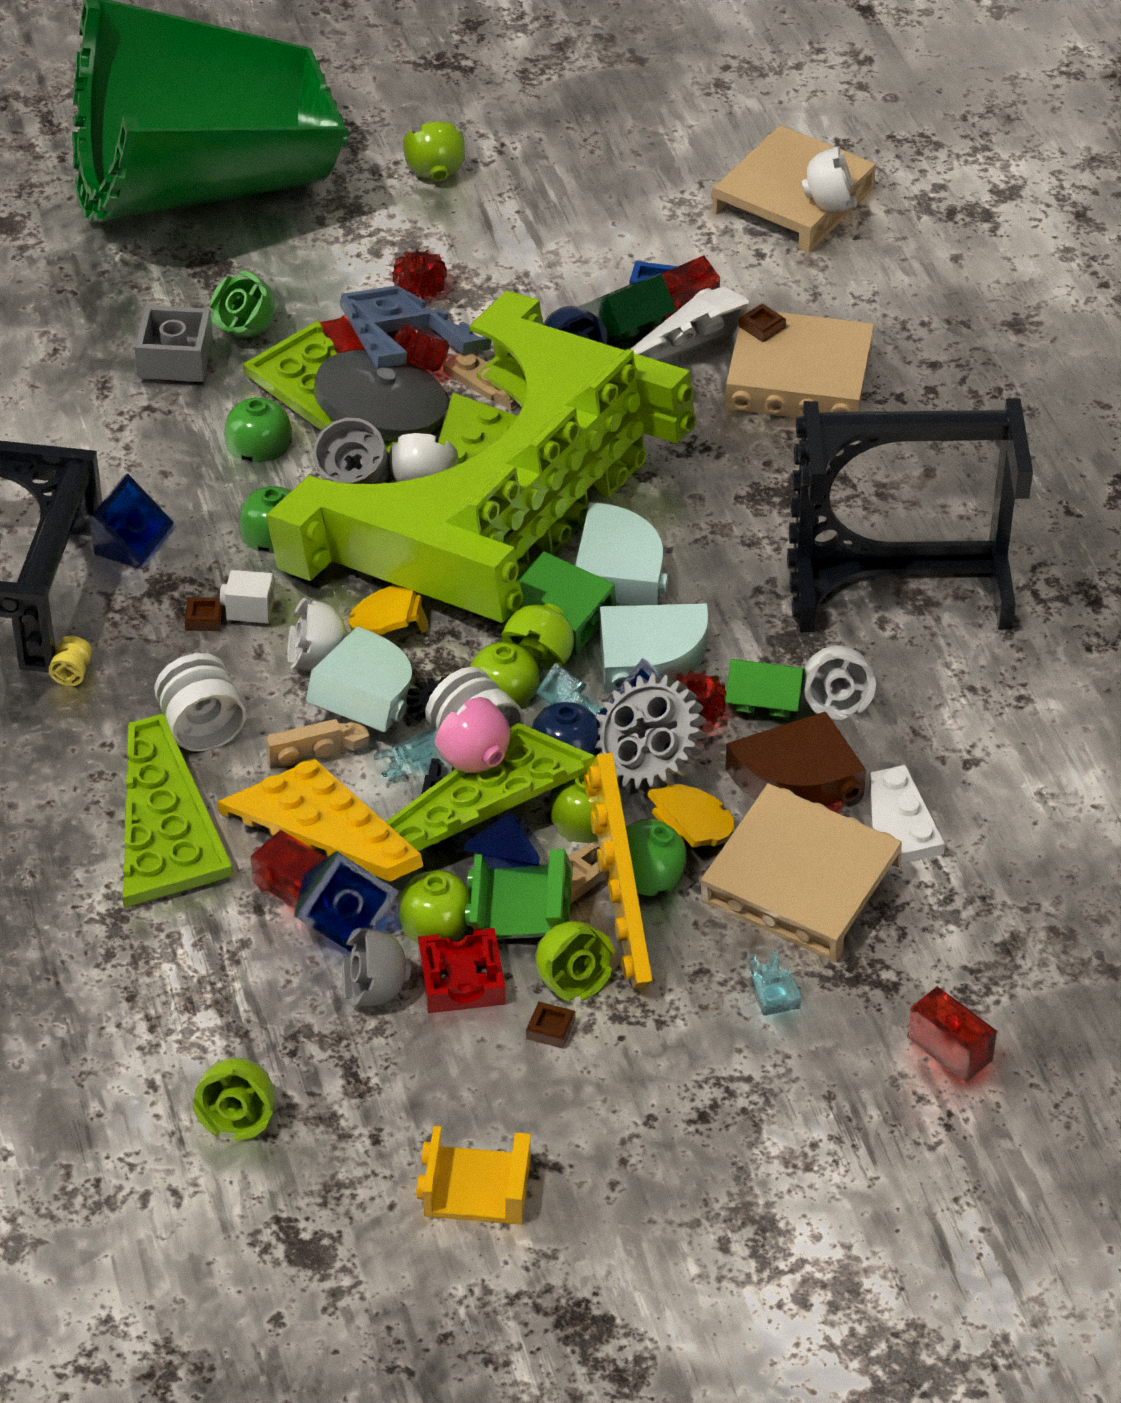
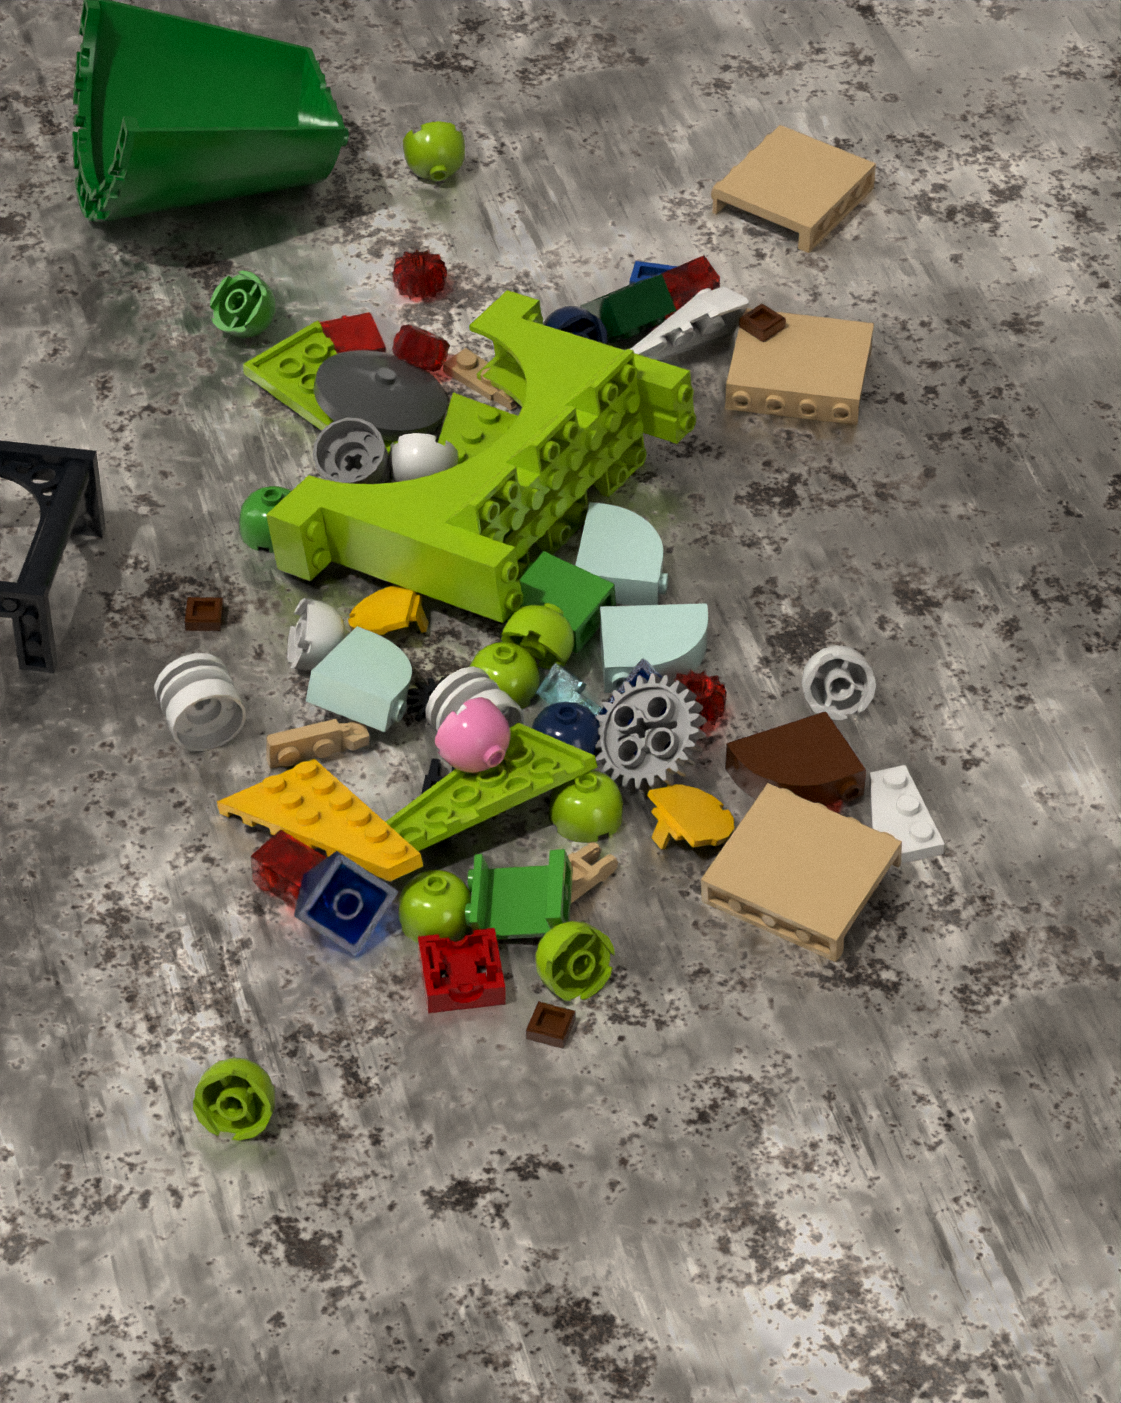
(70, 661): light yellow wheel -> none
(128, 524): clear blue slope -> none
(166, 823): lime wing -> none
(173, 343): light grey brick -> none
(248, 596): white brick -> none
(257, 430): bright green cylinder -> none
(375, 968): light grey cylinder -> none
(387, 309): sand blue wing -> none
(415, 747): clear light blue plate -> none
(475, 1181): yellow panel -> none
(510, 841): clear blue slope -> none
(615, 860): yellow wing -> none
(656, 855): bright green cylinder -> none
(764, 686): bright green slope -> none
(773, 988): clear light blue plate -> none
(828, 564): black arch -> none
(829, 181): white cylinder -> none
(951, 1033): clear red brick -> none

